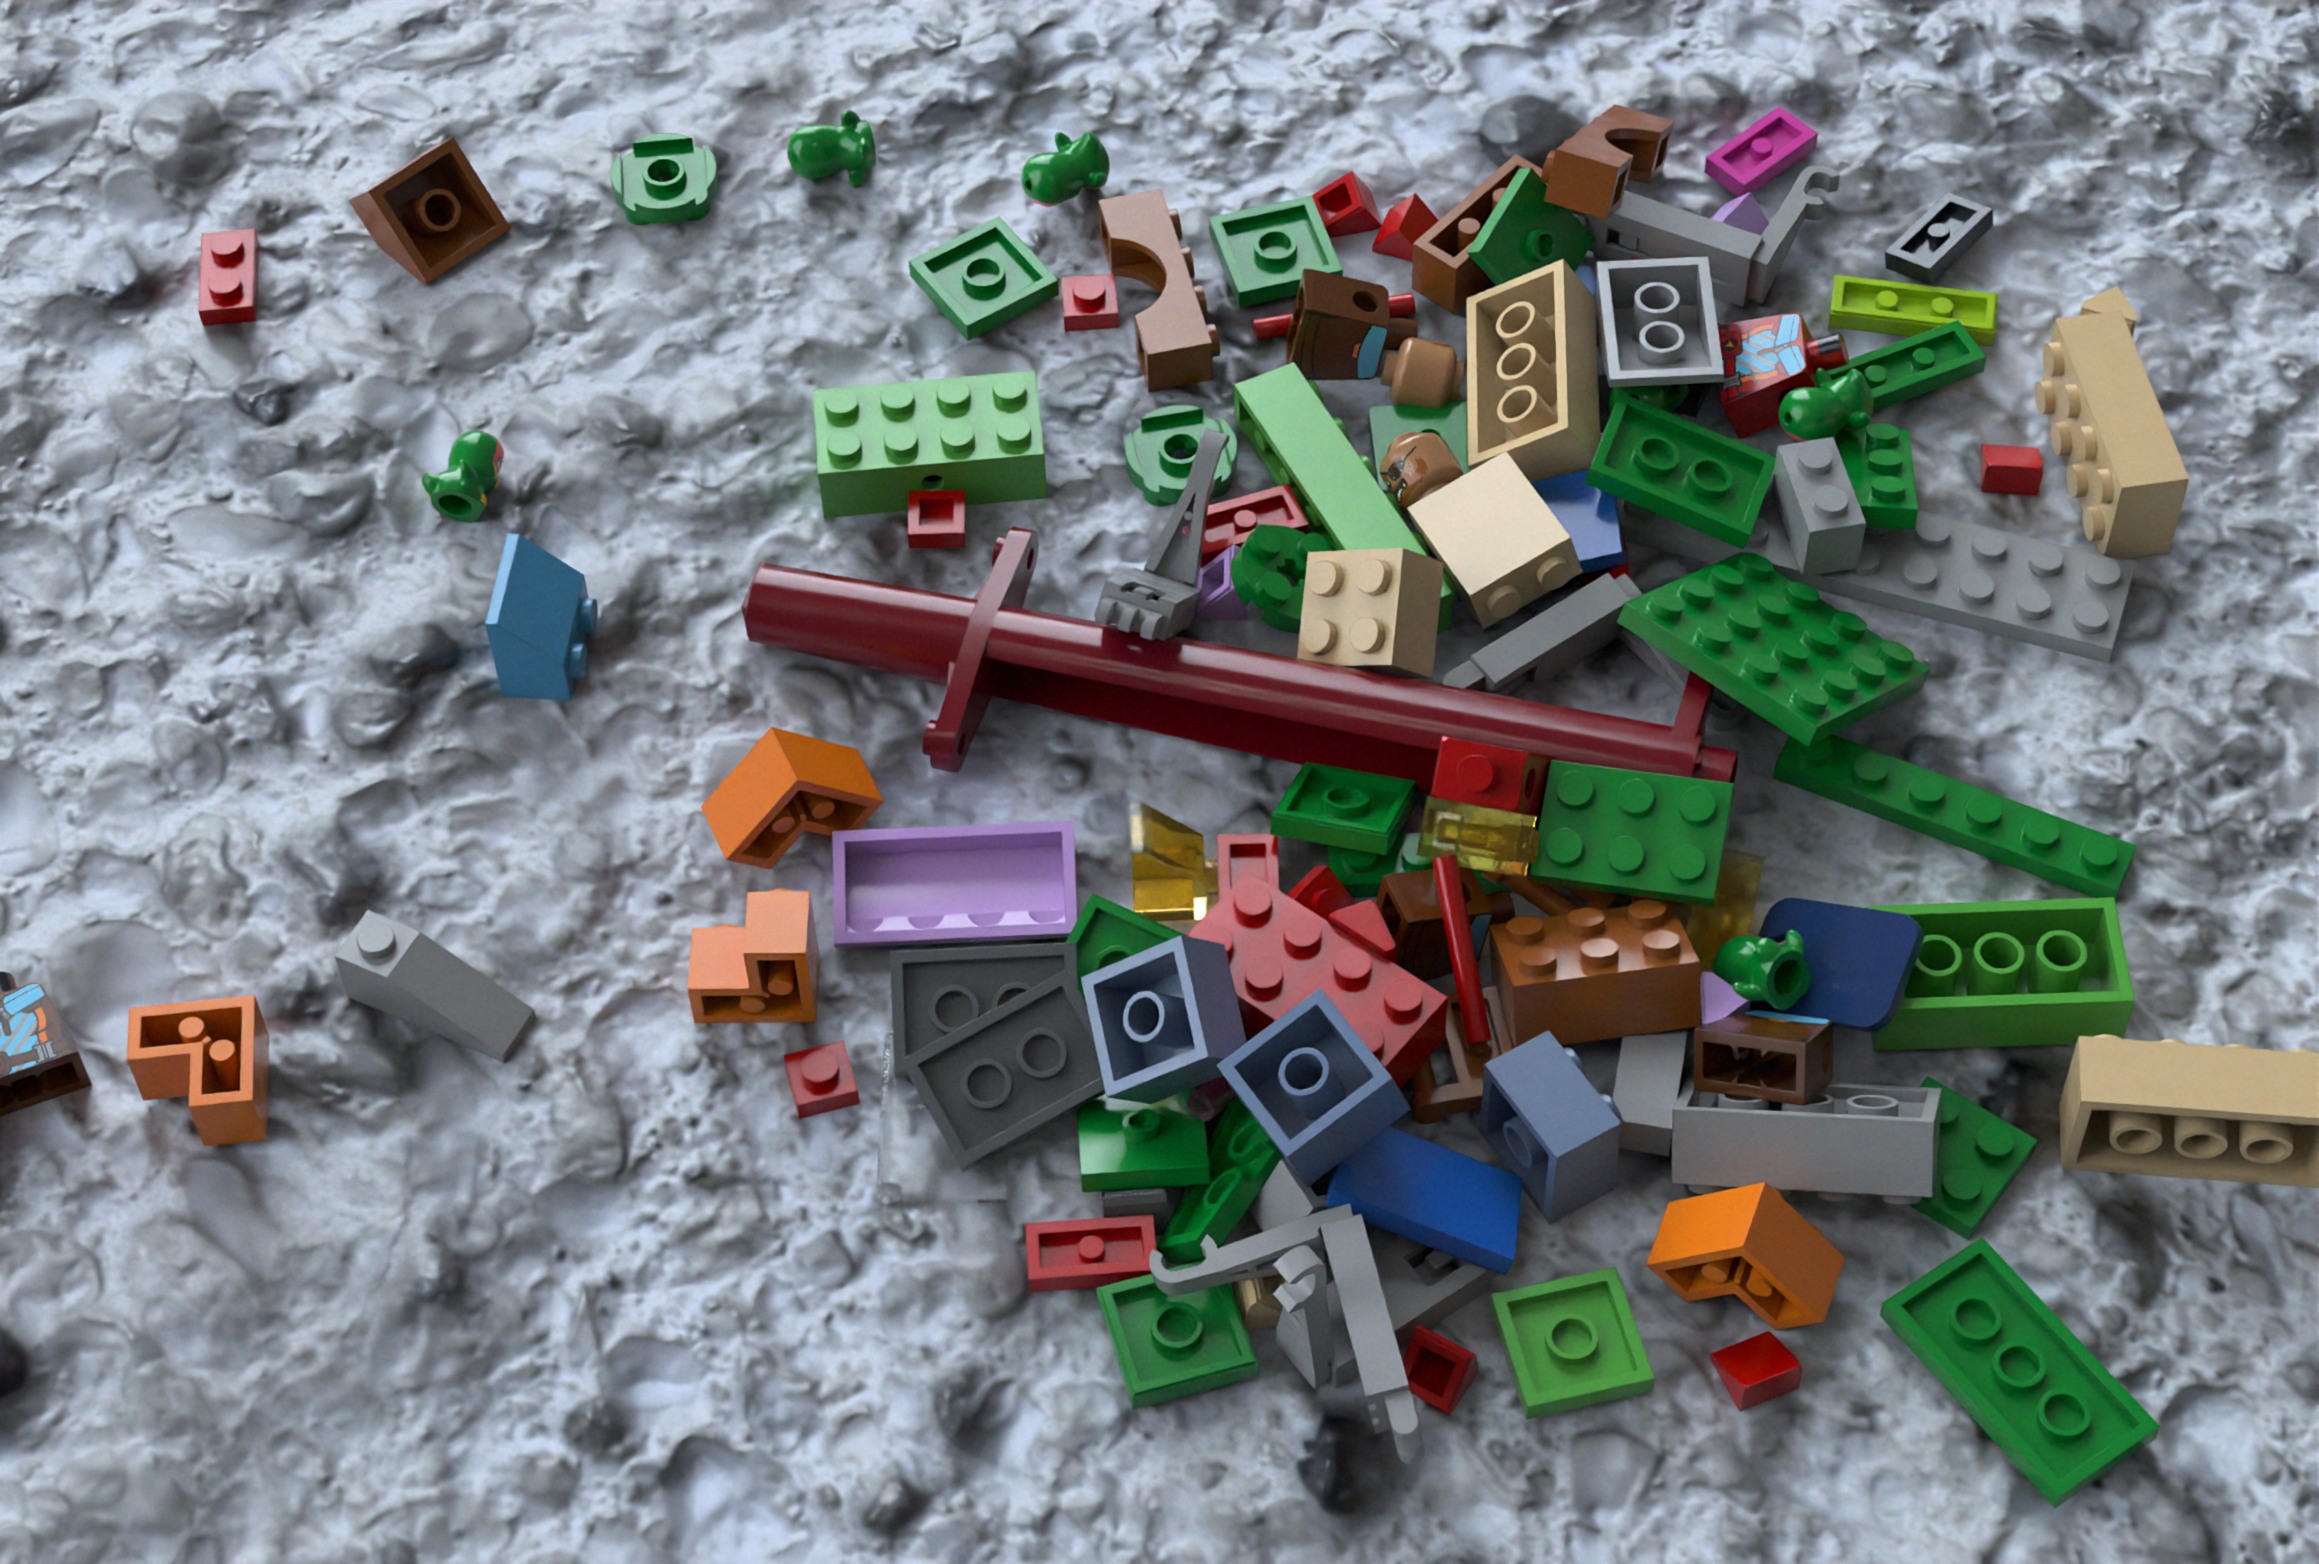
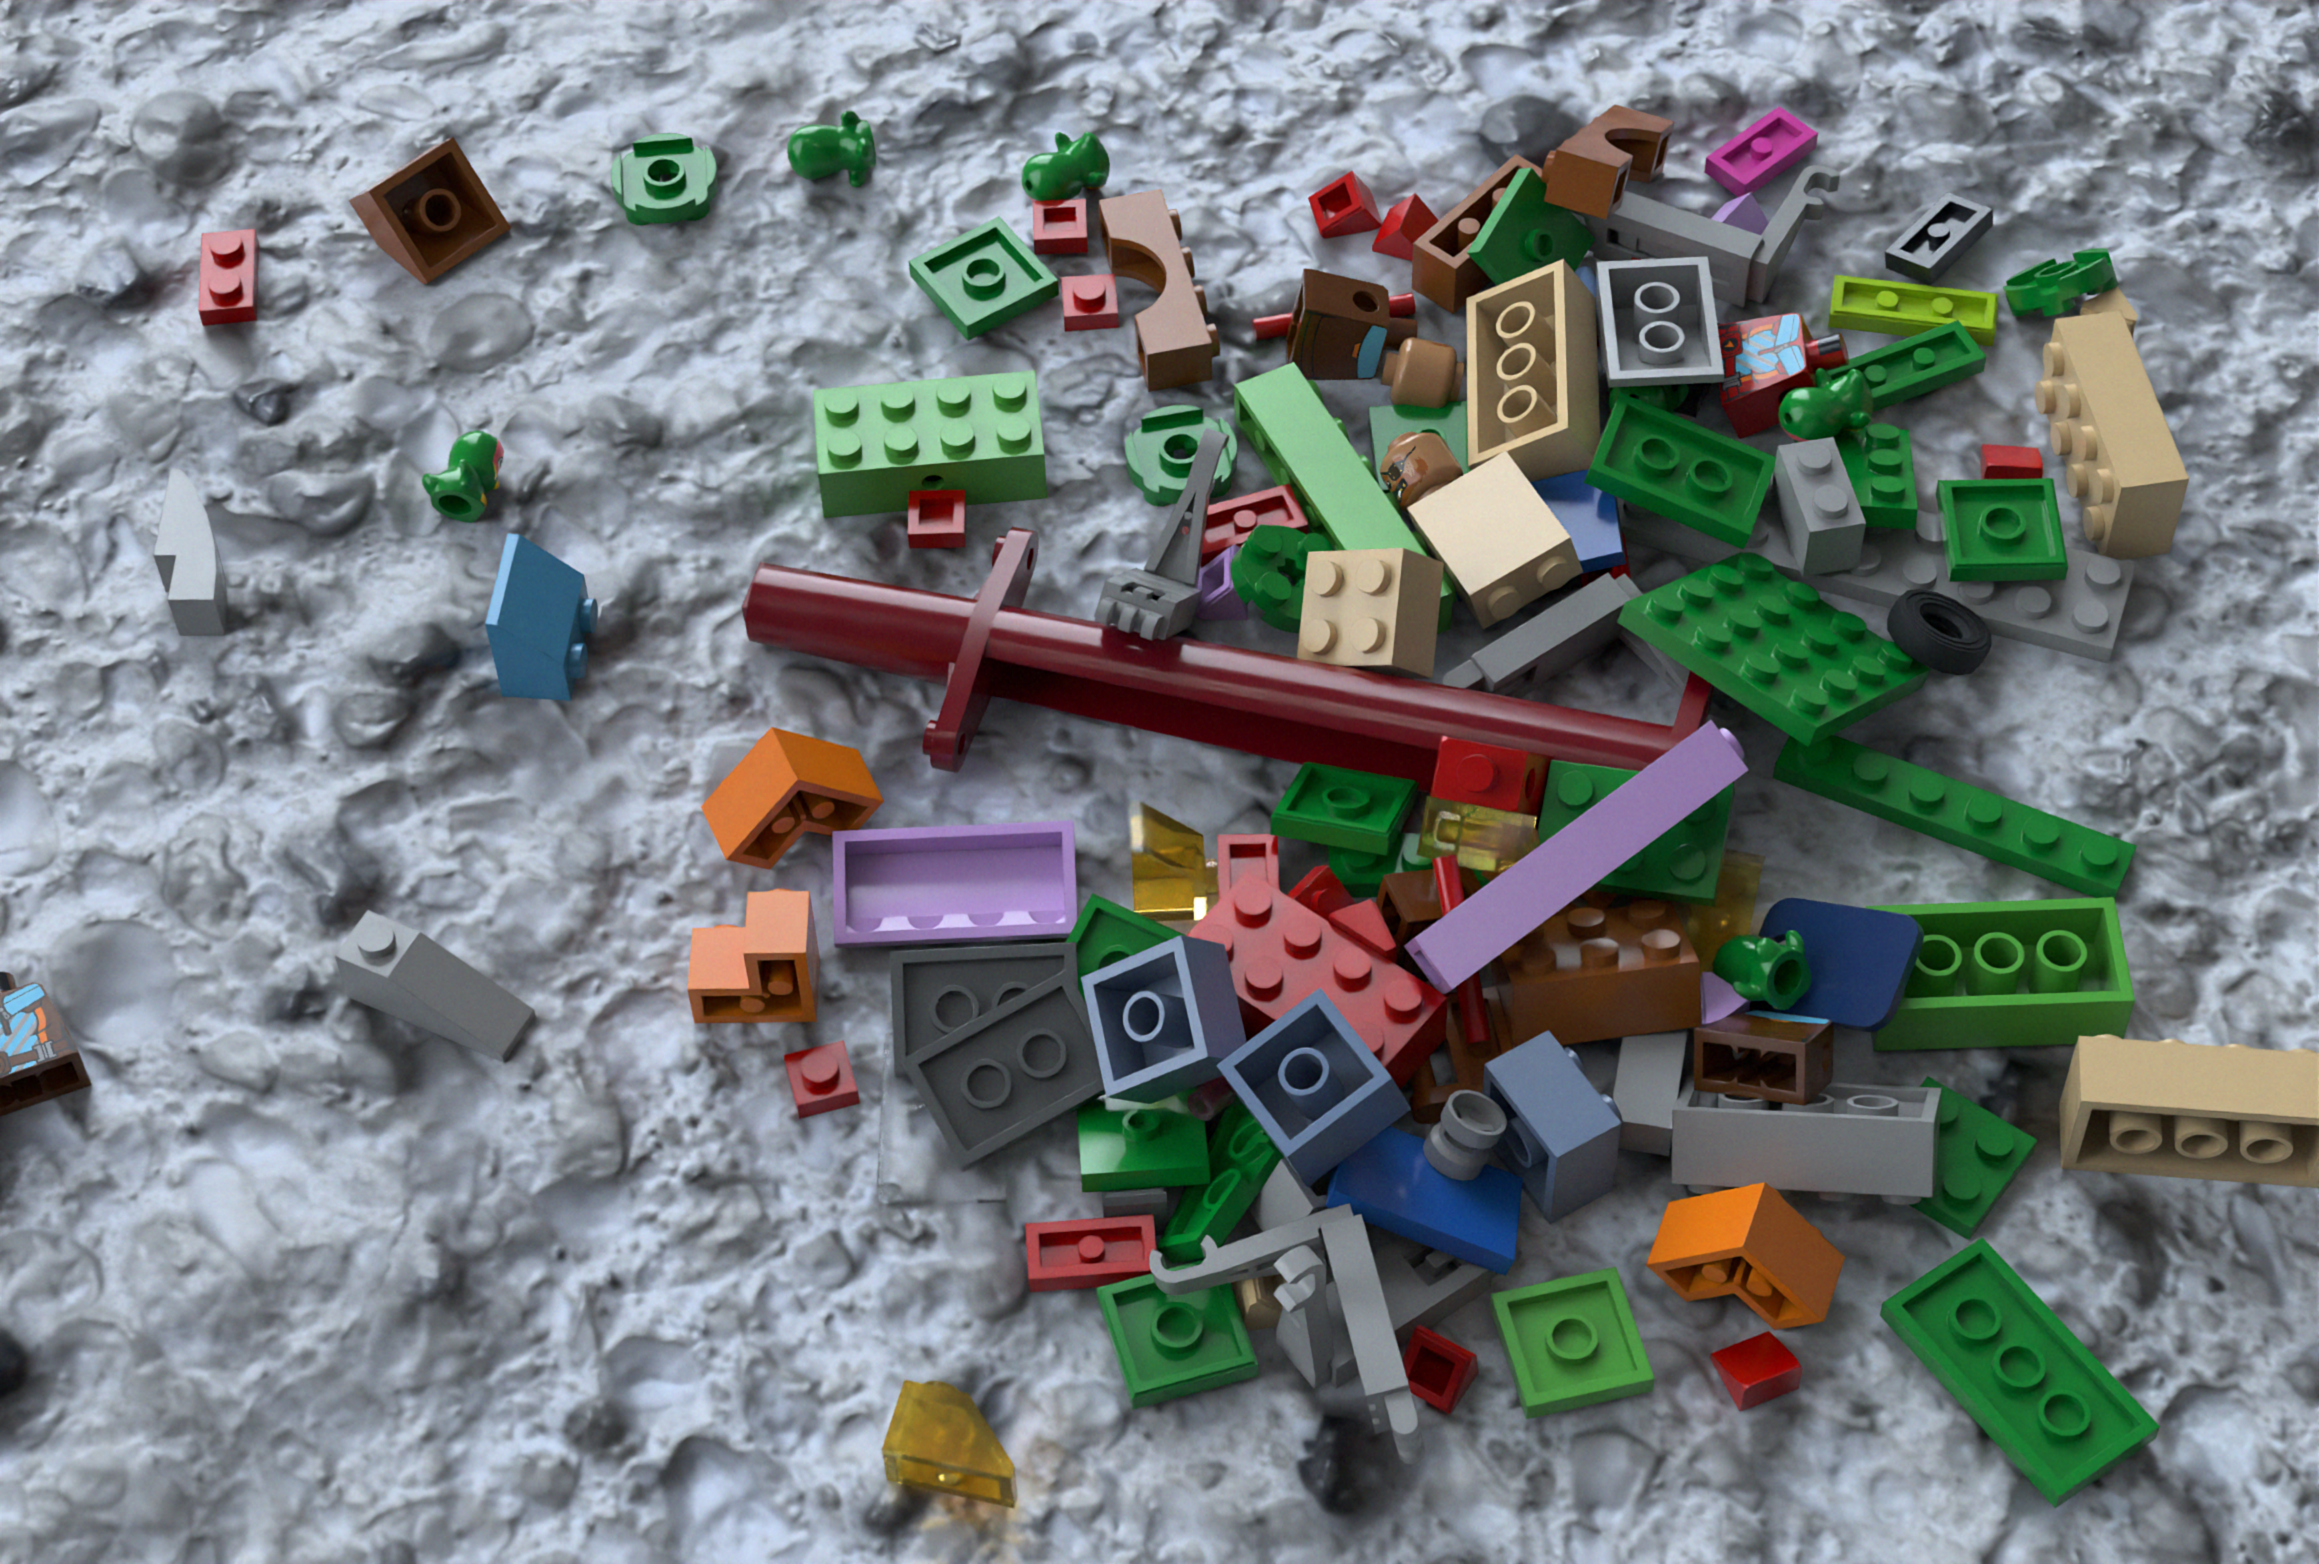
(190, 561): none -> slope
(213, 1055): orange brick -> none
(946, 1446): none -> clear yellow slope
(1060, 226): none -> plate
(1270, 247): plate -> none
(1465, 1133): none -> light grey wheel
(1577, 857): none -> lavender brick
(1939, 632): none -> black tyre
(2001, 530): none -> green plate
(2054, 285): none -> green plate

